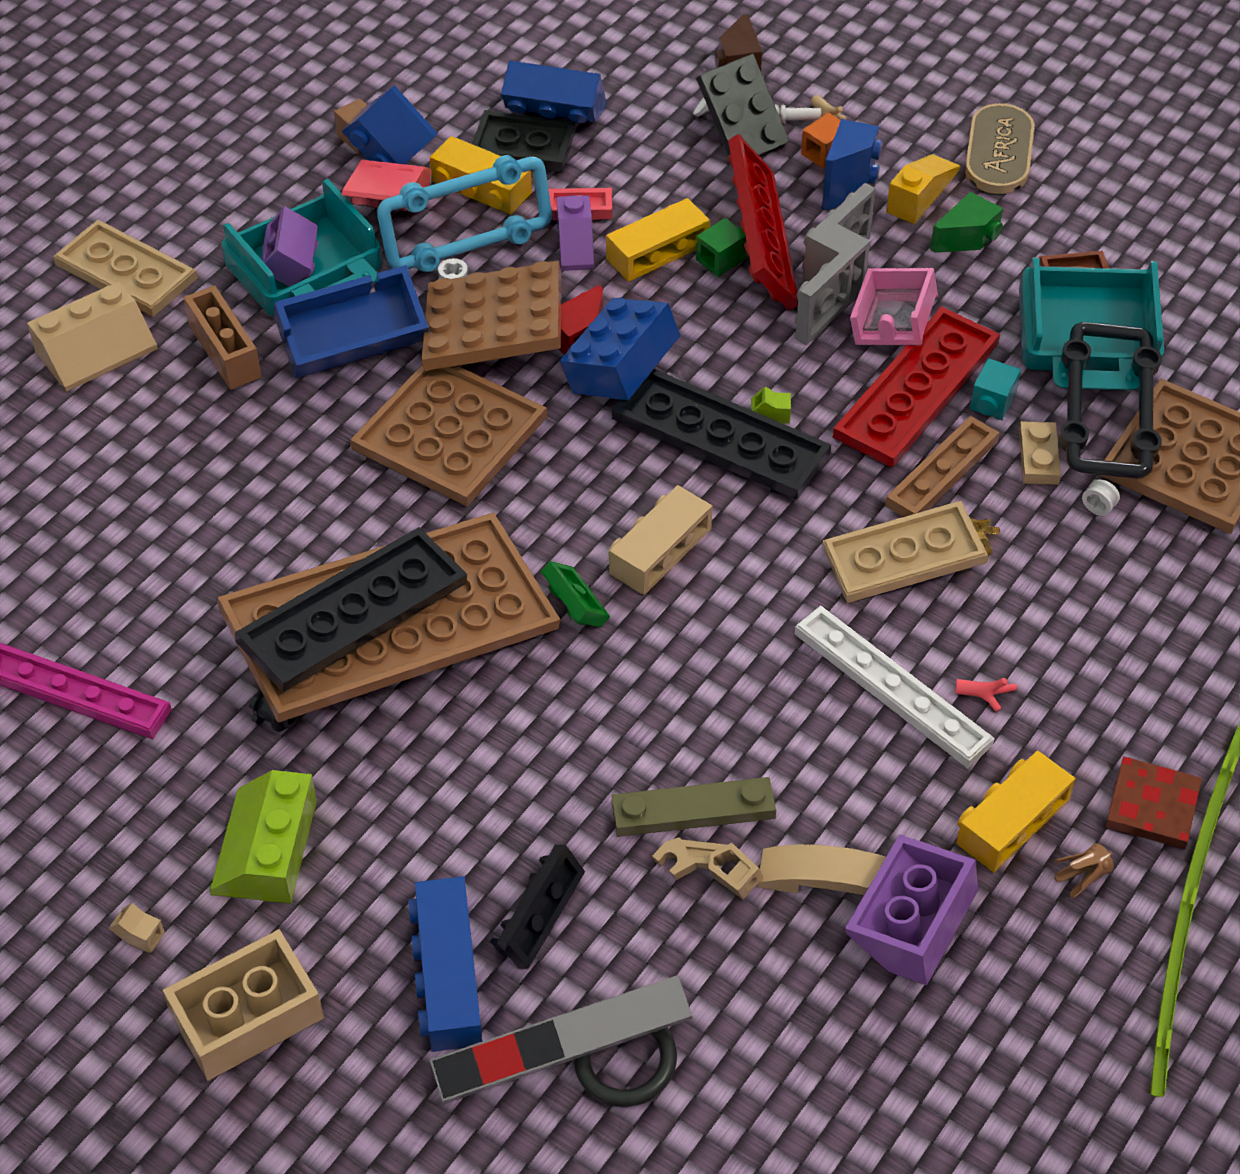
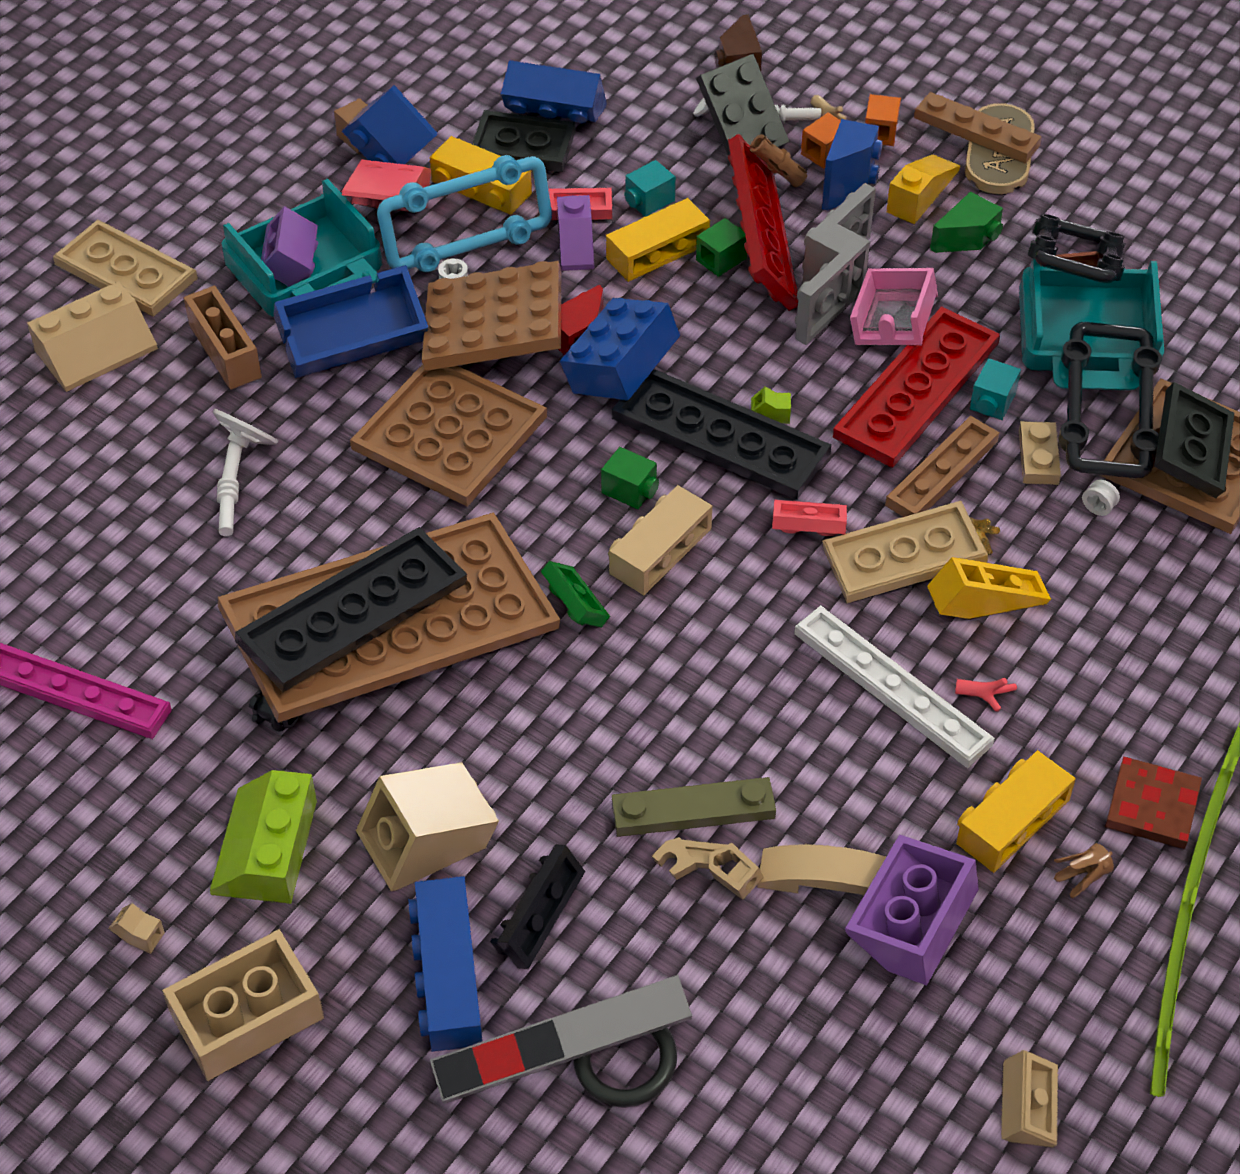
(228, 487): none -> white dish
(424, 822): none -> tan slope
(629, 478): none -> green brick
(650, 188): none -> teal brick
(778, 160): none -> medium nougat pin
(809, 517): none -> coral plate
(884, 112): none -> orange brick
(978, 127): none -> medium nougat plate
(982, 589): none -> yellow slope
(1029, 1100): none -> tan slope
(1110, 243): none -> black bar
(1194, 440): none -> pearl dark grey plate

